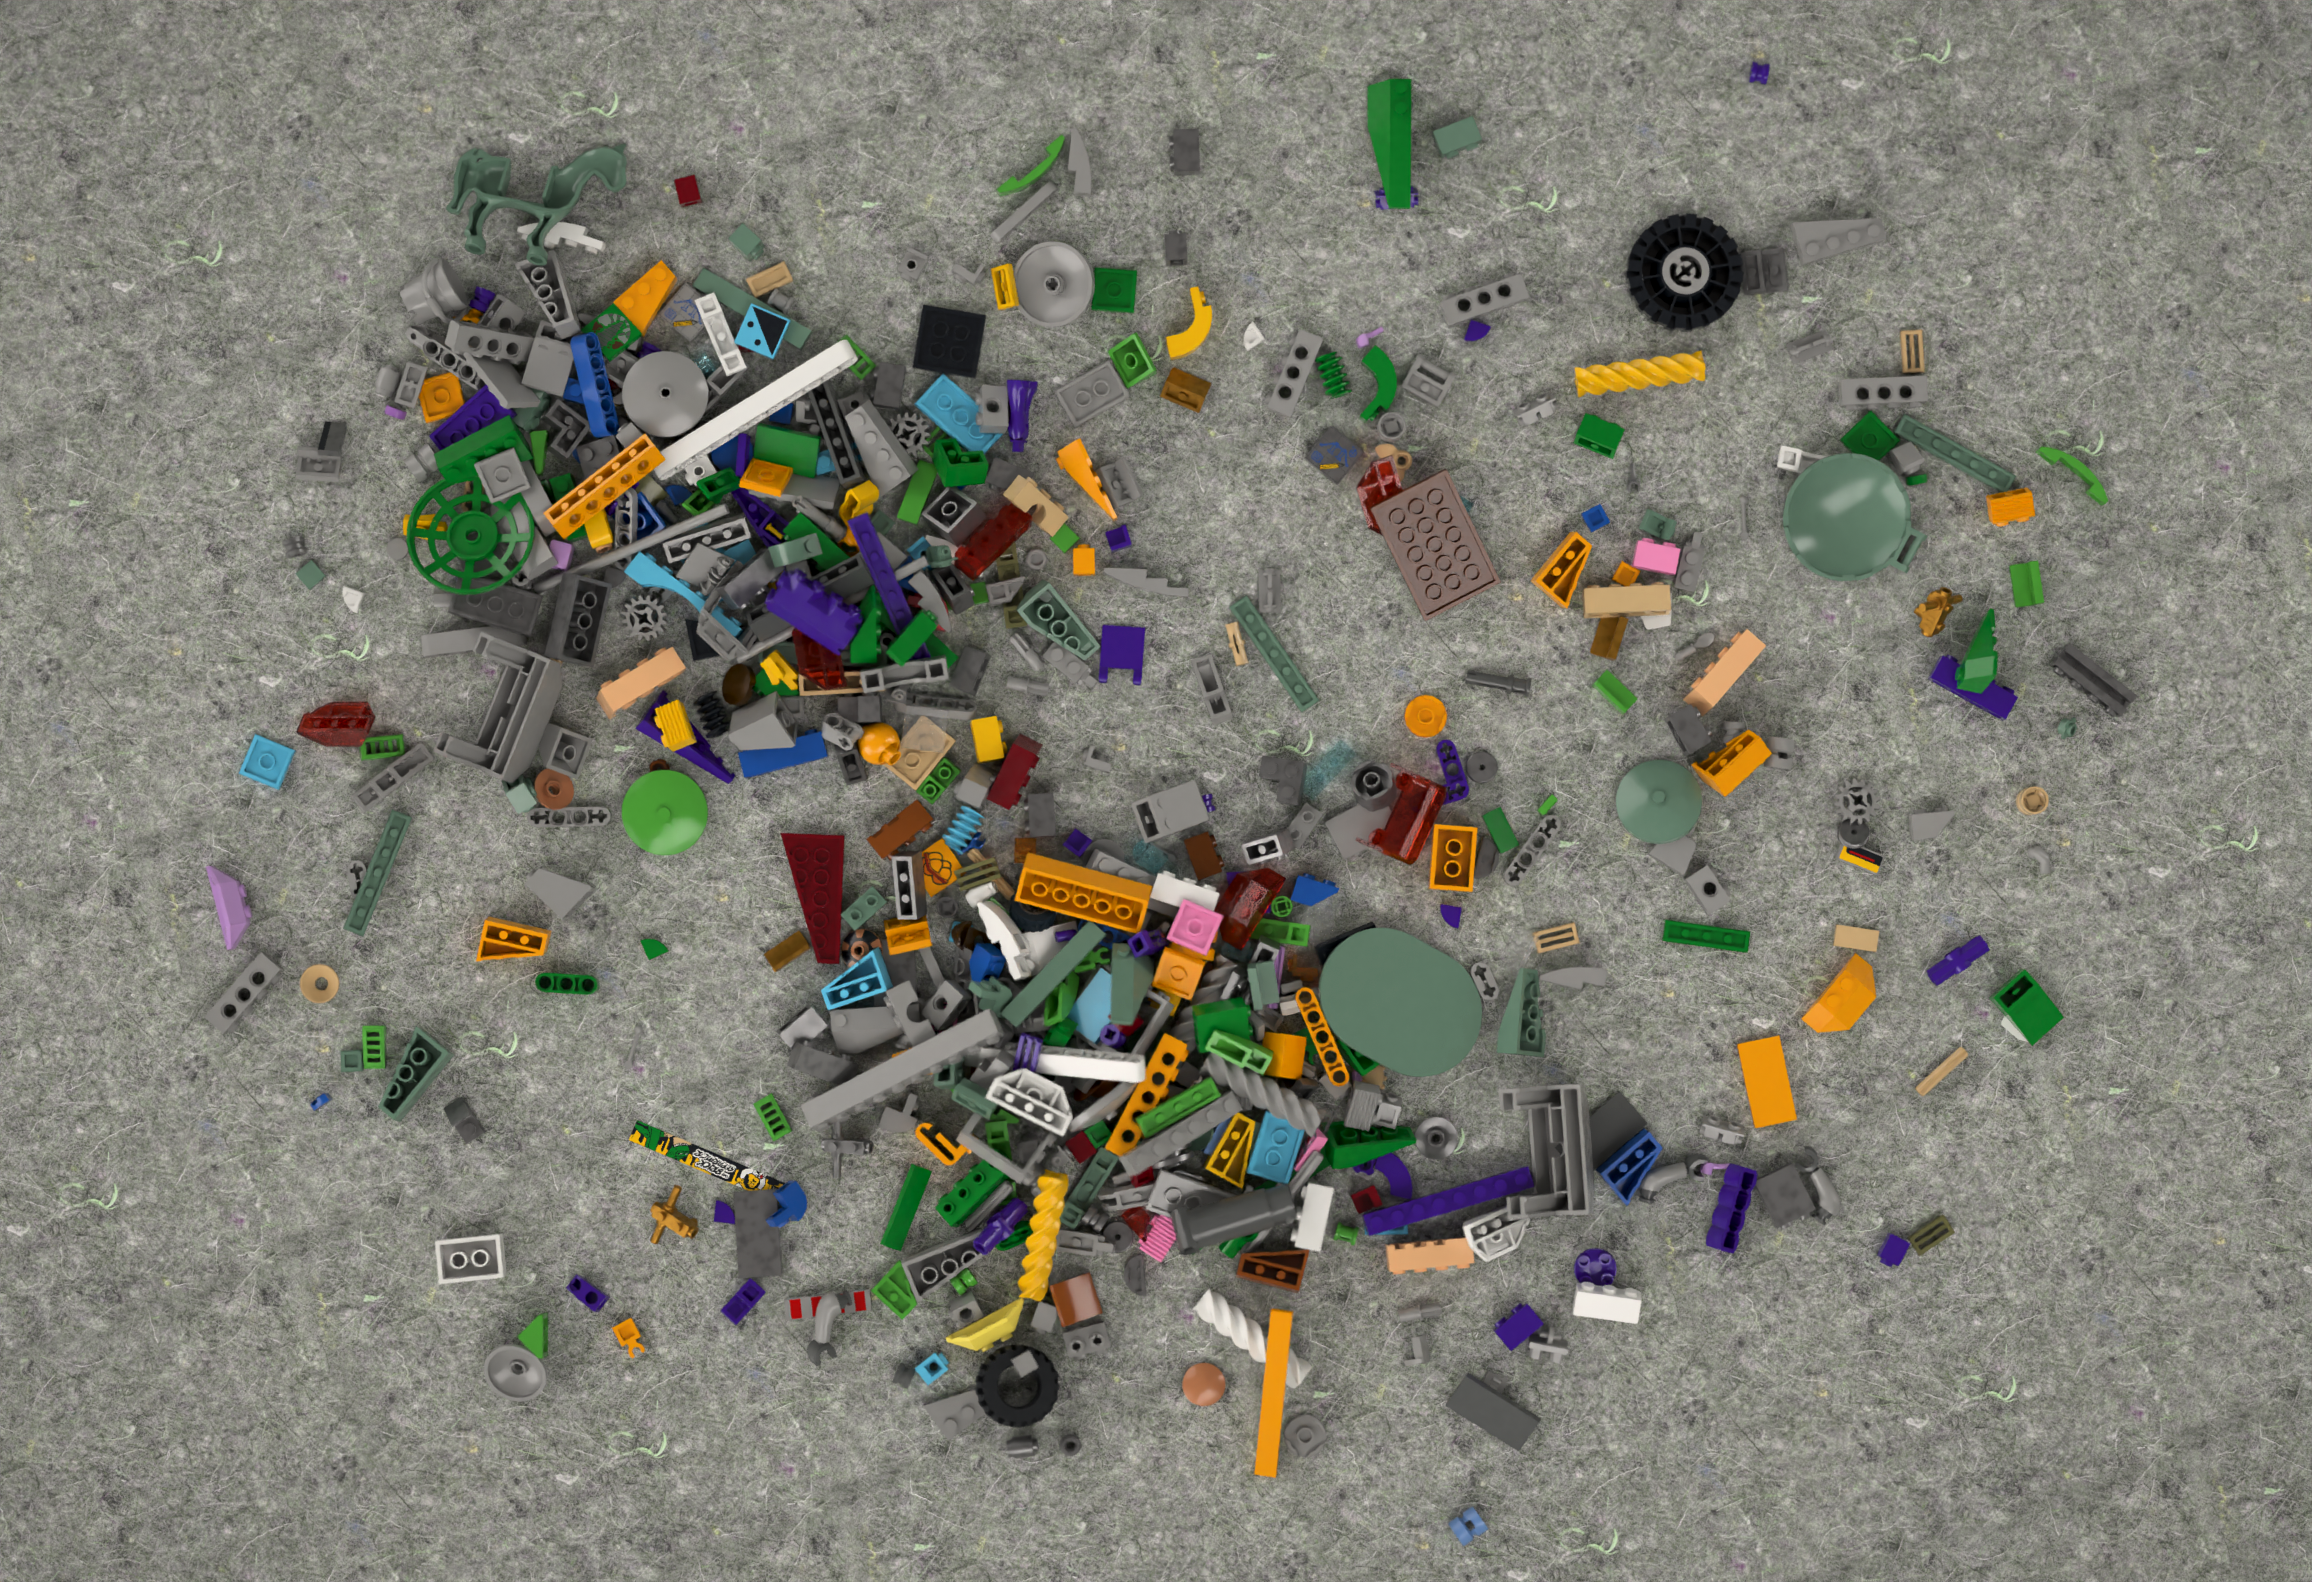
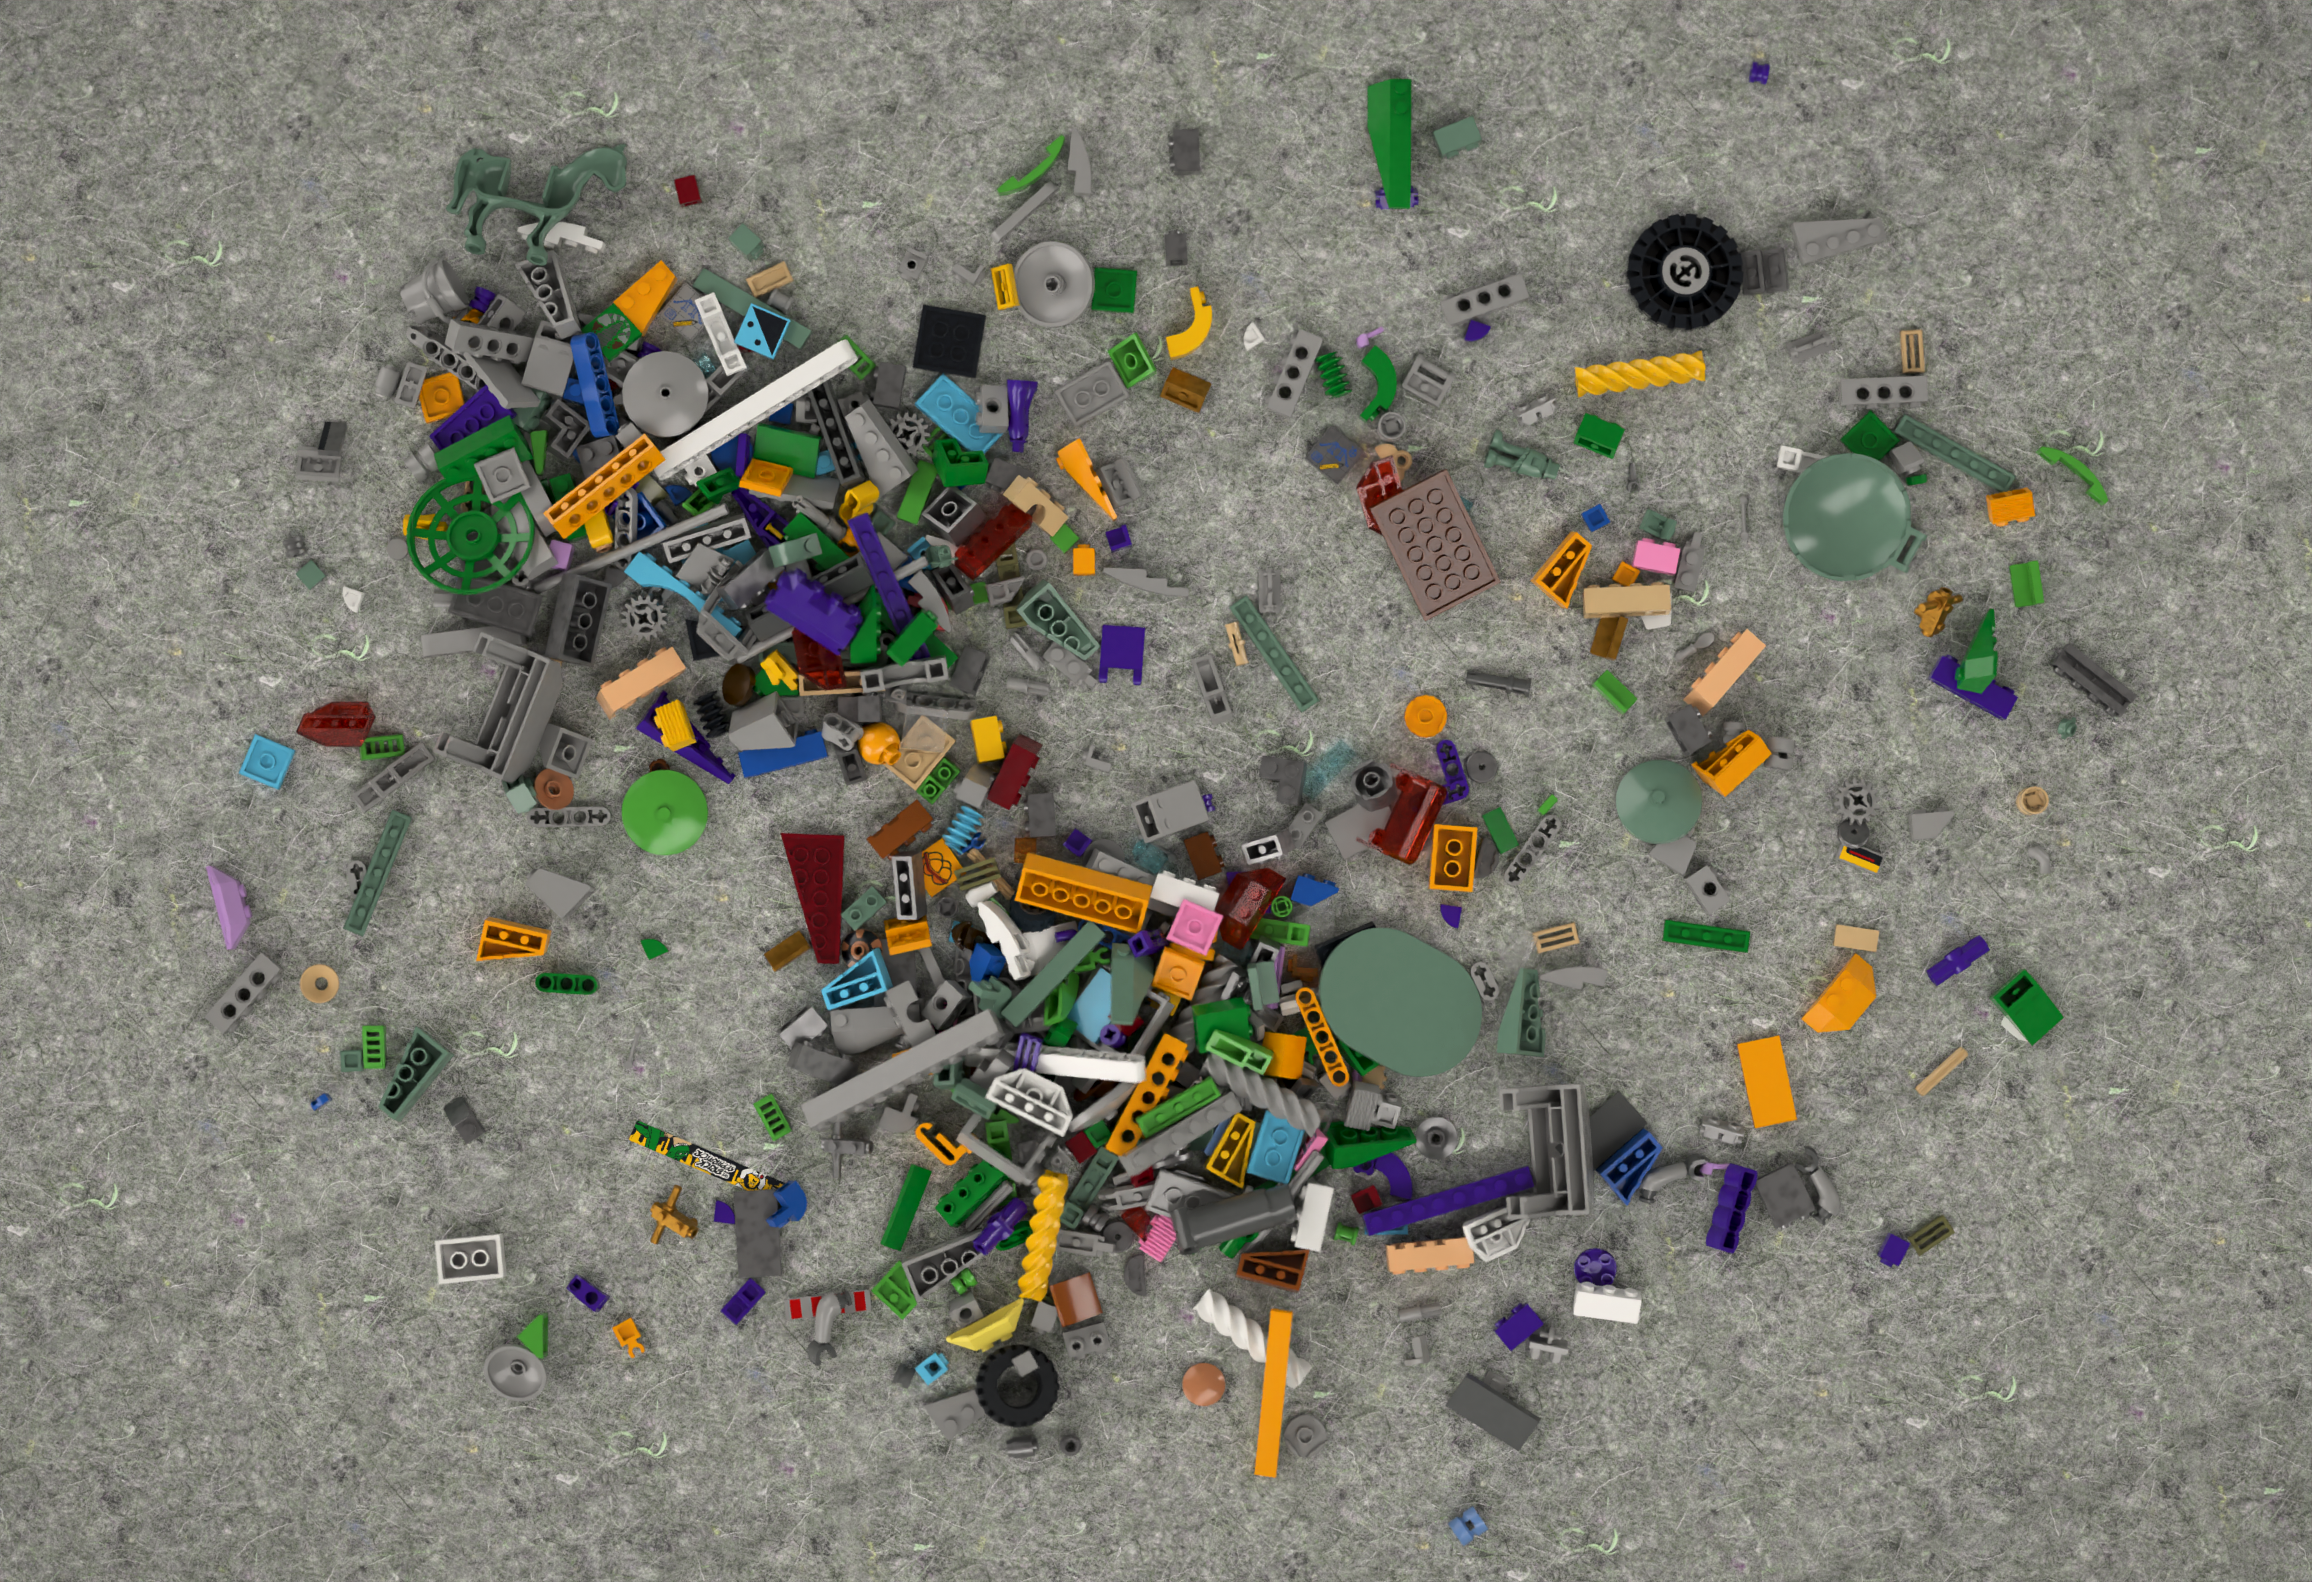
(395, 412): medium lavender tile -> none
(1528, 463): none -> sand green piece

